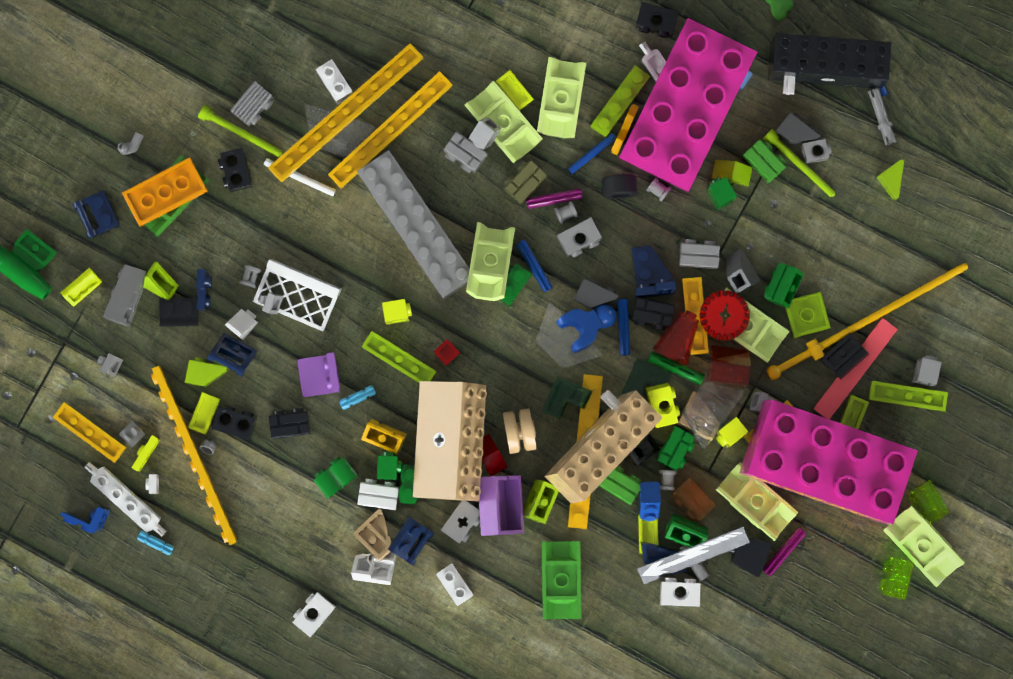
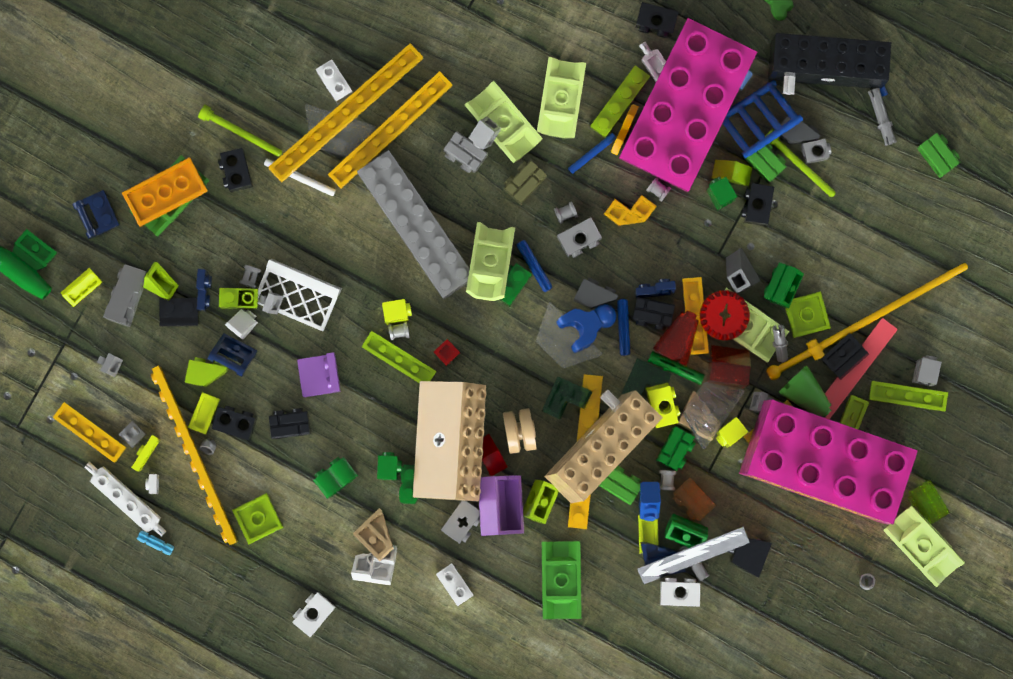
(97, 517): blue bracket -> none
(132, 146): light grey arm -> none
(238, 298): none -> lime slope
(252, 104): light grey brick -> none
(257, 518): none -> lime tile
(357, 397): medium azure axle -> none
(378, 495): white brick -> none
(384, 436): yellow brick -> none
(398, 330): none -> light grey bush
(407, 537): dark blue plate -> none
(514, 90): neon yellow plate -> none
(554, 198): magenta axle -> none
(619, 186): black tyre -> none
(623, 216): none -> yellow tile
(643, 450): black slope -> none
(648, 266): dark blue wing -> none
(699, 255): light grey brick -> none
(757, 502): yellowish green piece -> none
(765, 195): none -> black brick
(779, 130): none -> blue bar
(780, 343): none -> light grey axle
(784, 551): magenta axle -> none
(807, 393): none -> bright green cone
(871, 581): none -> light grey hinge
(891, 179): lime slope -> none
(896, 578): clear neon green brick -> none
(939, 154): none -> bright green brick

